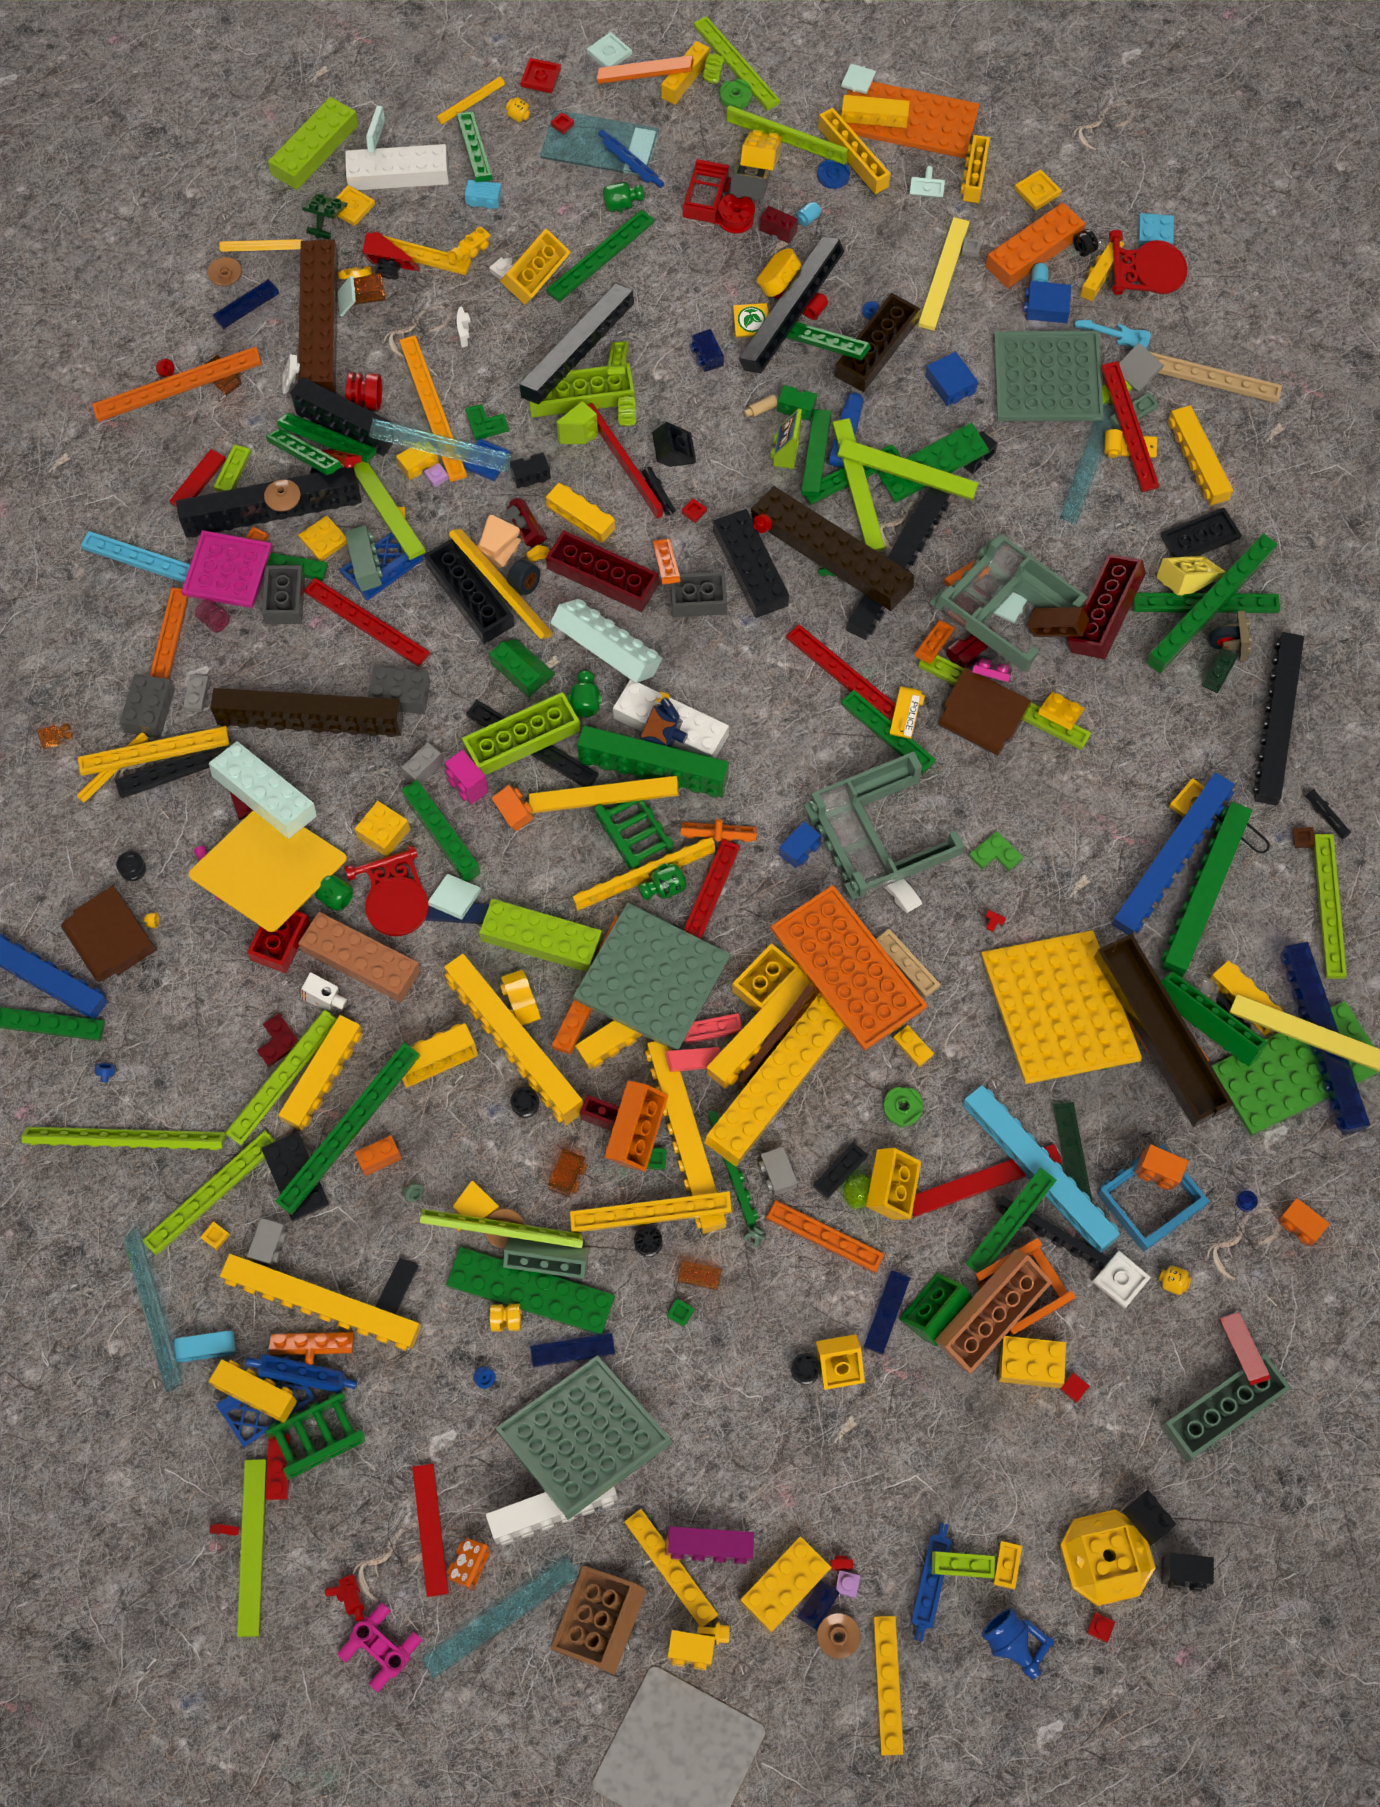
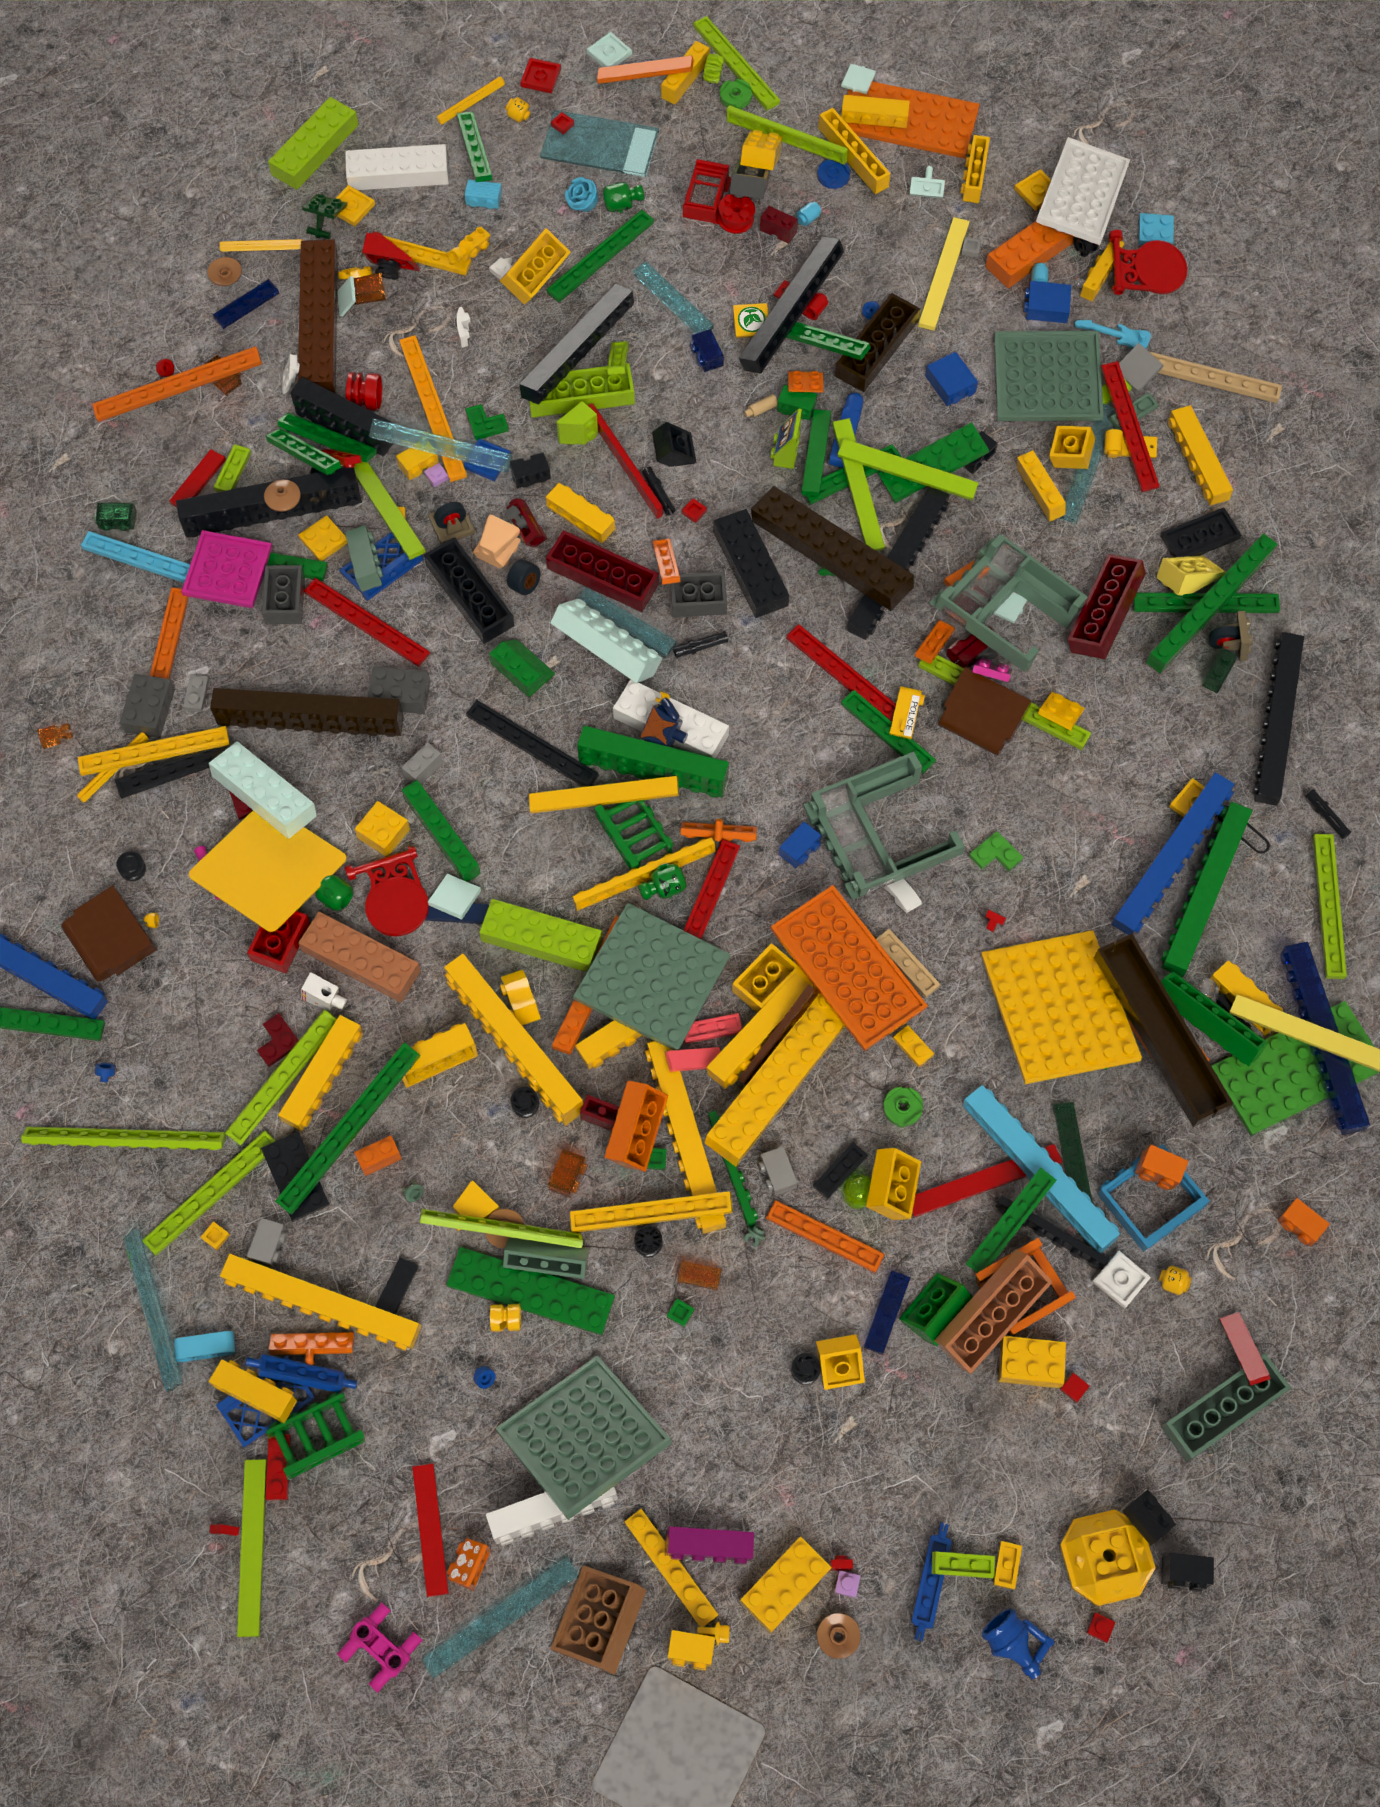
(115, 516): none -> clear green brick
(211, 615): clear pink wheel -> none
(257, 534): orange tile -> none
(349, 1593): red piece -> none
(375, 129): light aqua tile -> none
(451, 522): none -> plate
(466, 777): dark pink brick -> none
(500, 584): yellow tile -> none
(513, 808): orange brick -> none
(522, 734): lime brick -> none
(537, 553): yellow tile -> none
(572, 1350): clear blue tile -> none
(582, 195): none -> medium azure cone
(585, 695): green piece -> none
(626, 411): lime gear -> none
(630, 159): blue plate -> none
(635, 627): none -> clear light blue plate
(672, 298): none -> clear light blue plate
(680, 650): none -> black pin
(762, 523): red tile -> none
(779, 272): yellow brick -> none
(805, 381): none -> orange hinge
(818, 1605): clear blue plate -> none
(888, 1685): yellow plate -> none
(1041, 486): none -> yellow brick
(1058, 622): reddish brown brick -> none
(1072, 447): none -> yellow brick
(1083, 191): none -> white plate
(1246, 1201): clear blue tile -> none
(1303, 837): reddish brown plate -> none

